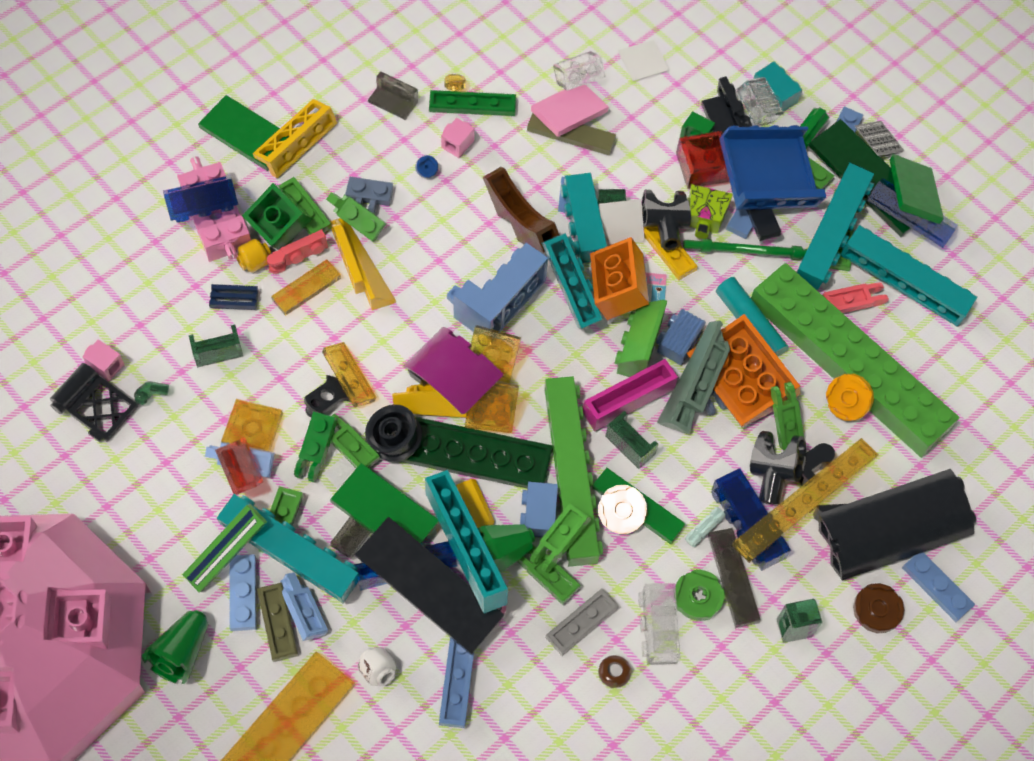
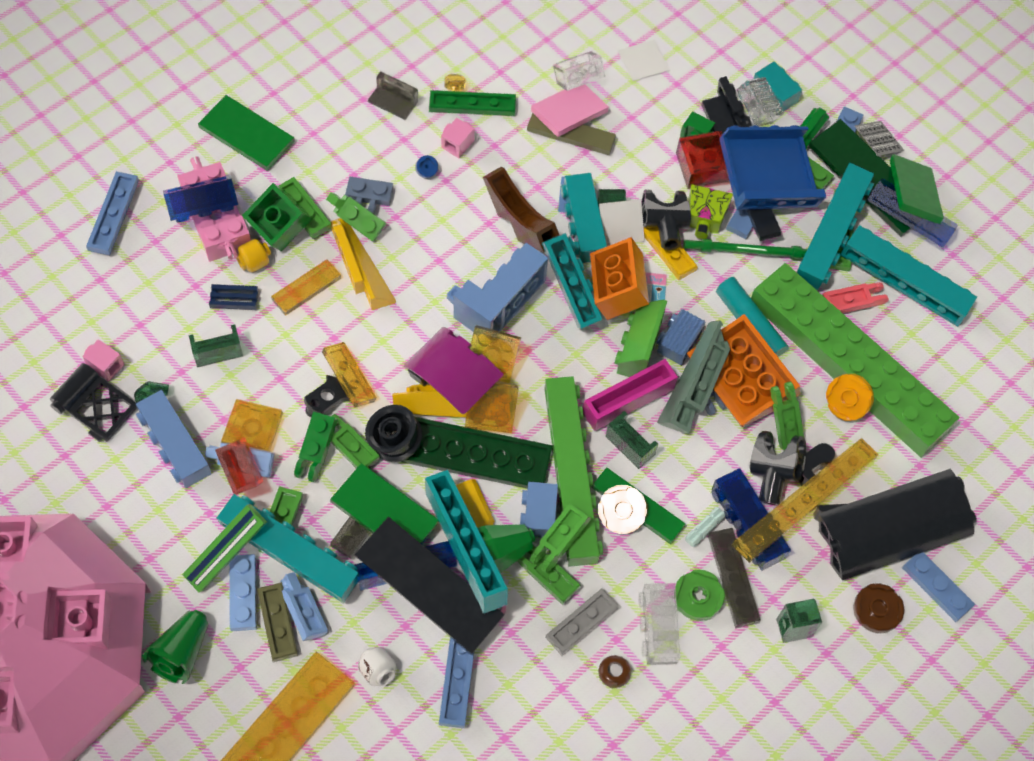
(112, 213): none -> medium blue plate
(173, 439): none -> medium blue brick
(297, 251): coral hinge -> none
(299, 138): yellow fence -> none

